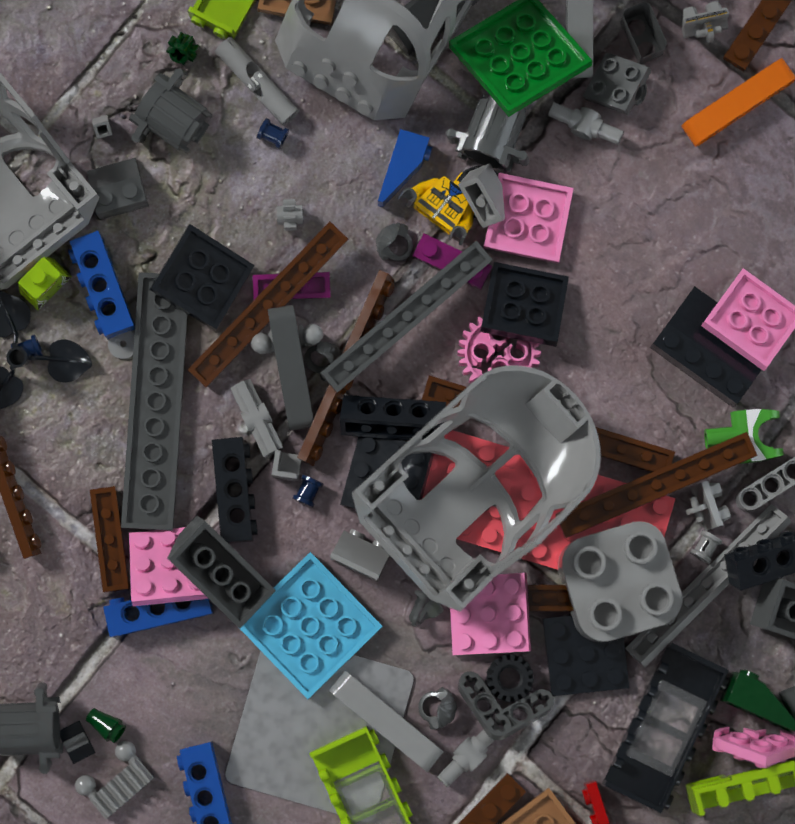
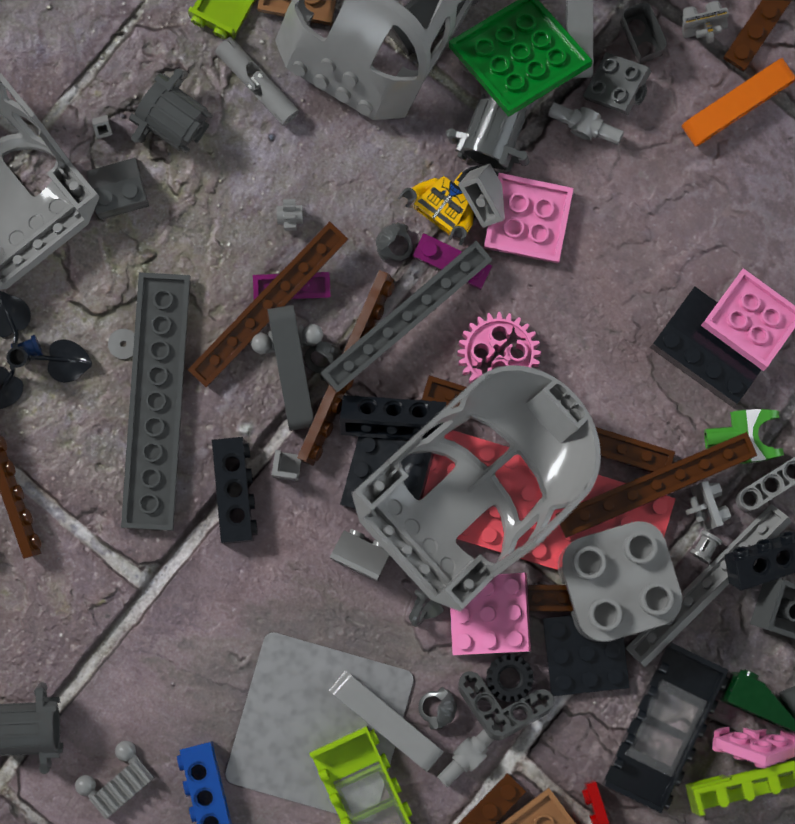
(42, 281): lime torso -> none
(76, 742): black piece -> none
(94, 246): blue brick -> none
(106, 725): dark green cone -> none
(109, 539): reddish brown plate -> none
(120, 625): blue brick -> none
(153, 575): bright pink plate -> none
(182, 48): dark green gear -> none
(202, 277): black plate -> none
(219, 572): dark grey slope -> none
(256, 417): light grey piece -> none
(272, 133): dark blue bush -> none
(307, 491): dark blue bush -> none
(310, 626): medium azure plate -> none
(405, 162): blue slope -> none
(524, 304): black plate -> none

